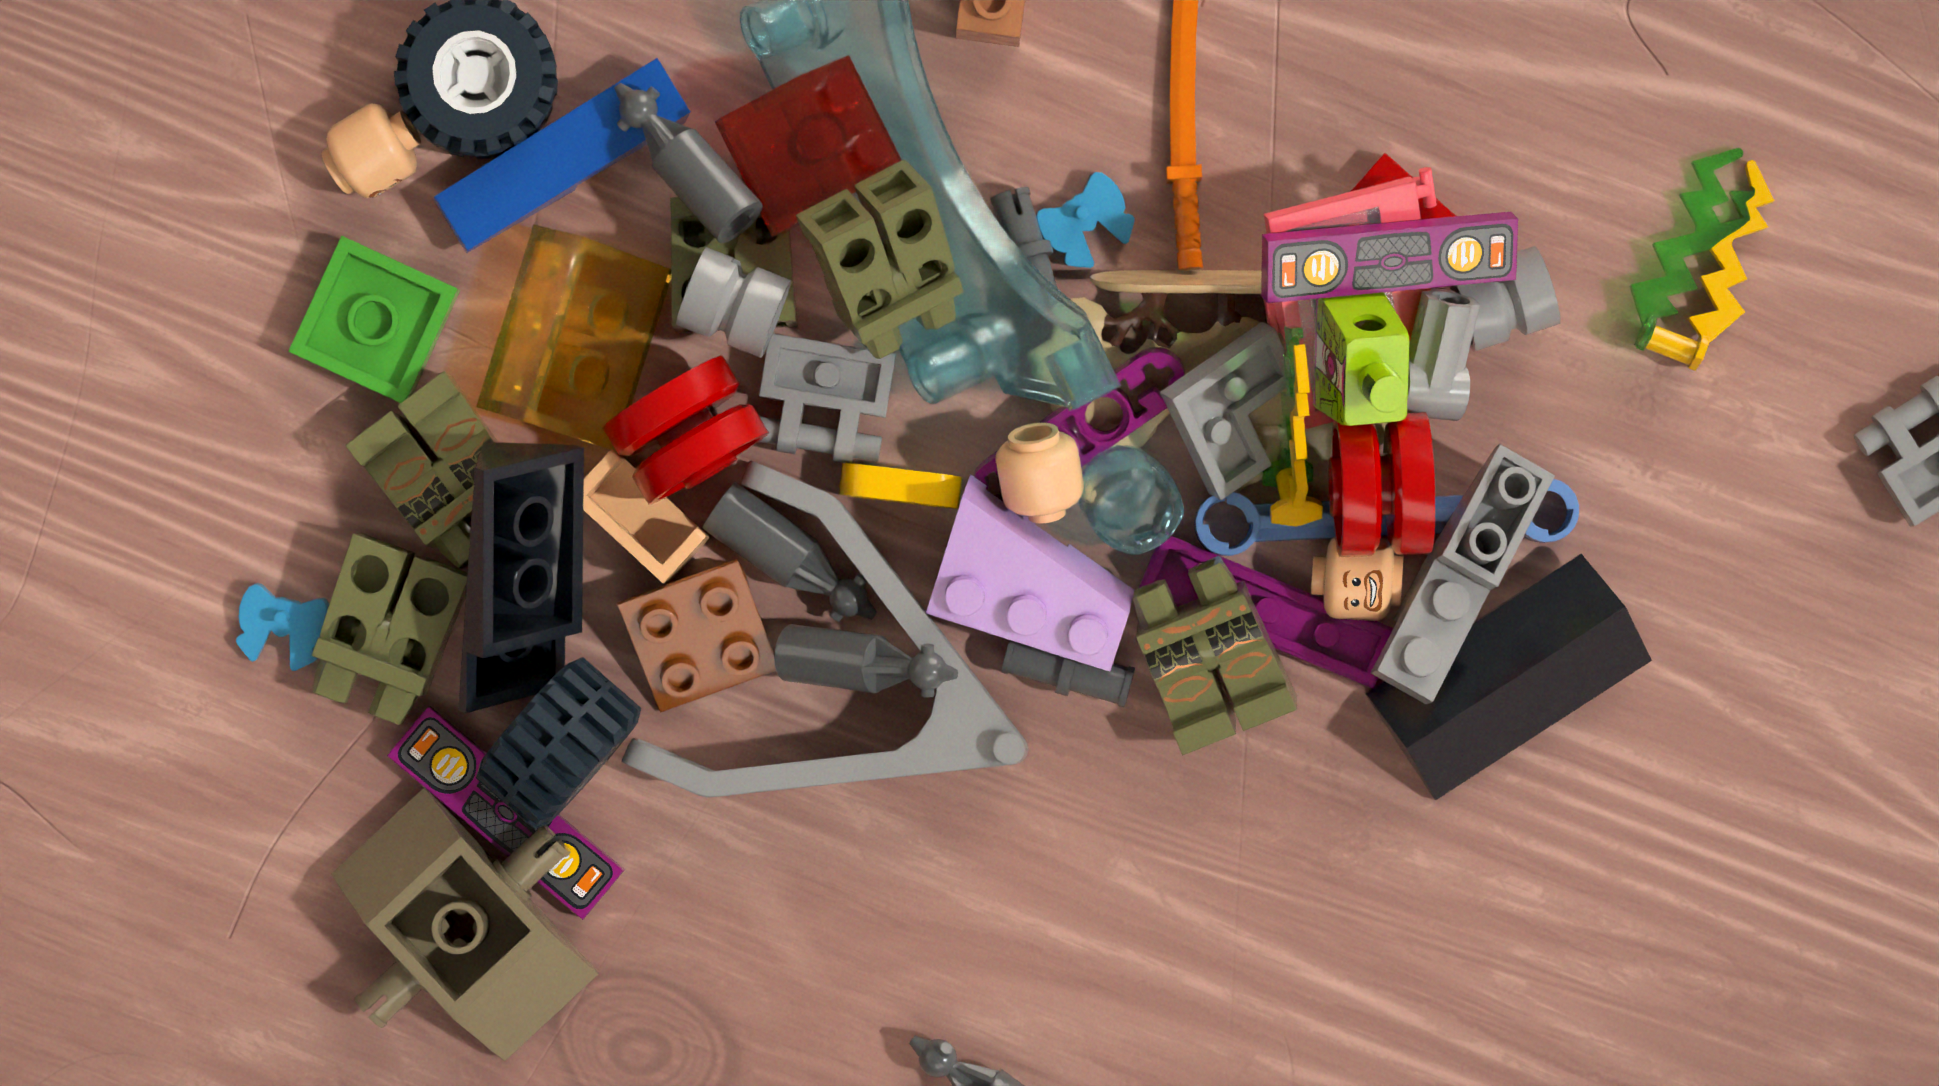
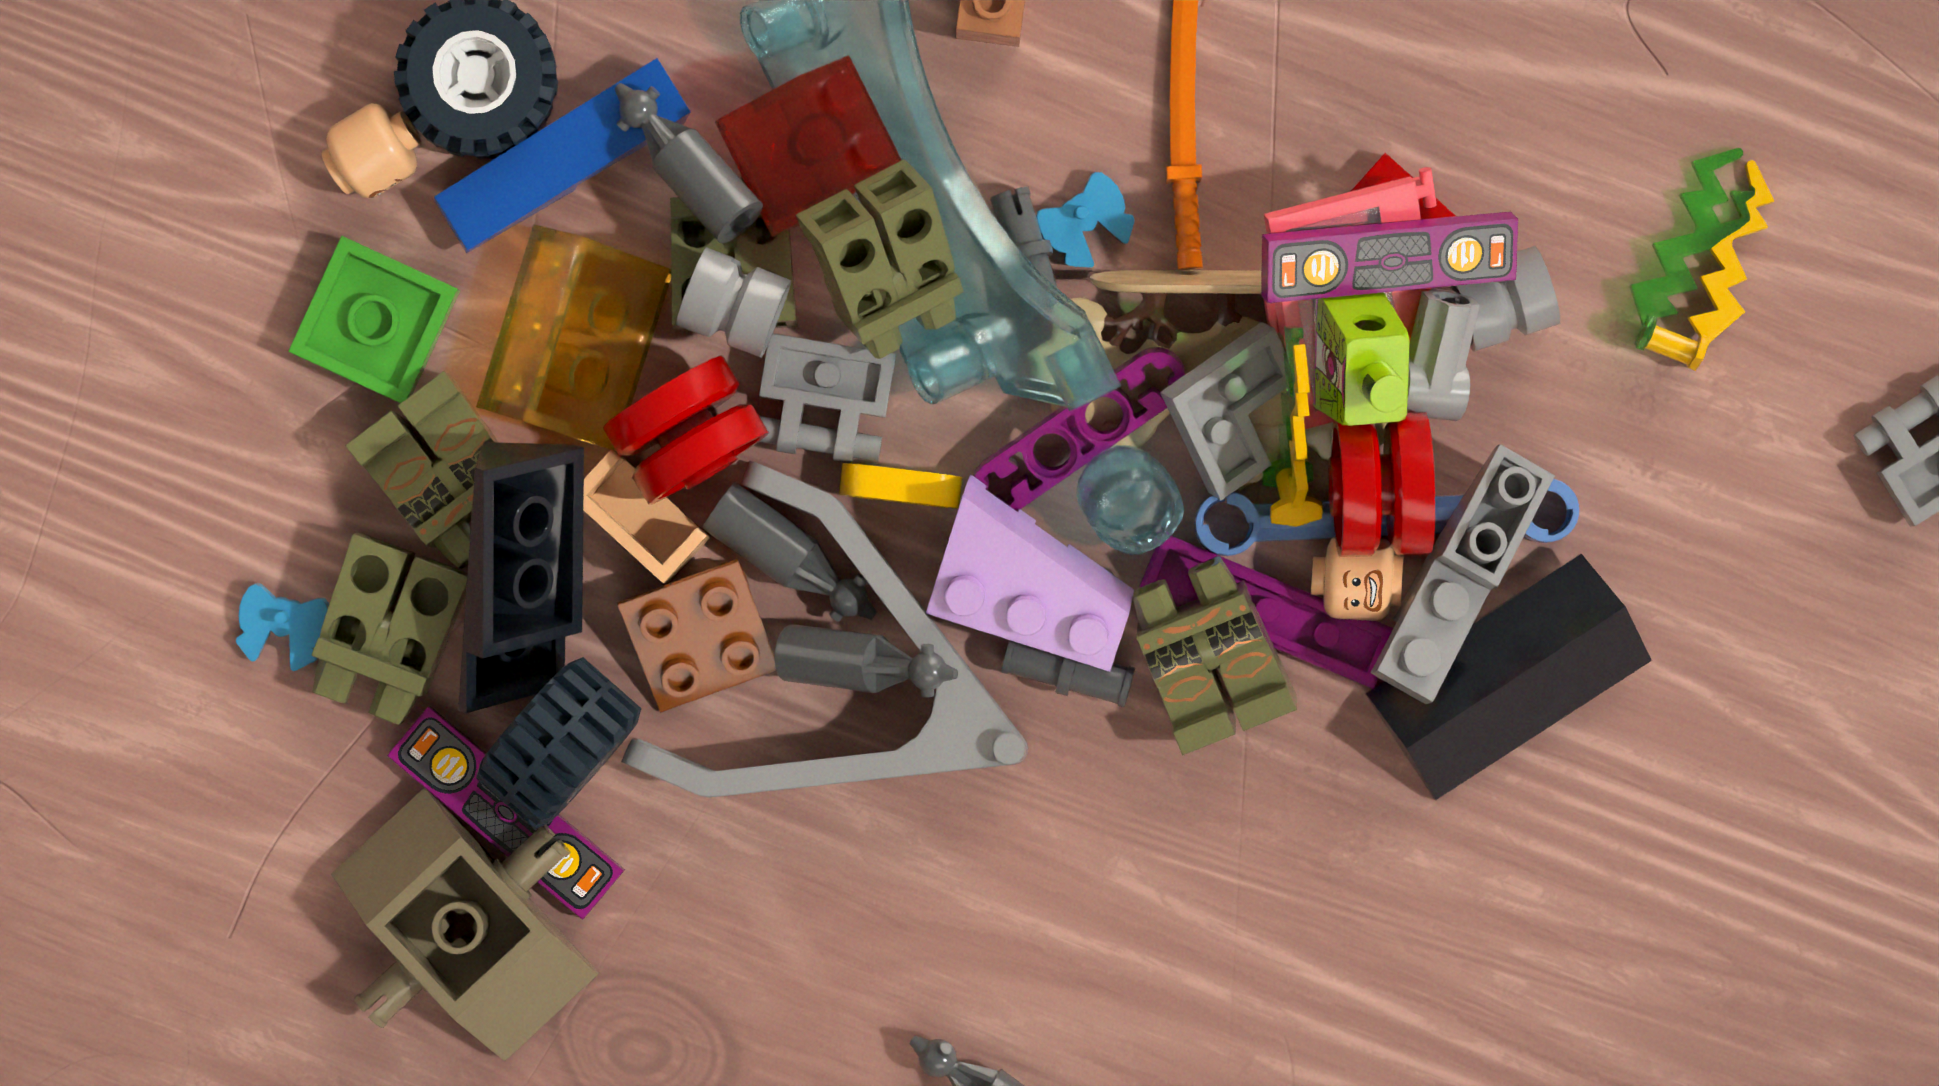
(1039, 472): light nougat head -> none

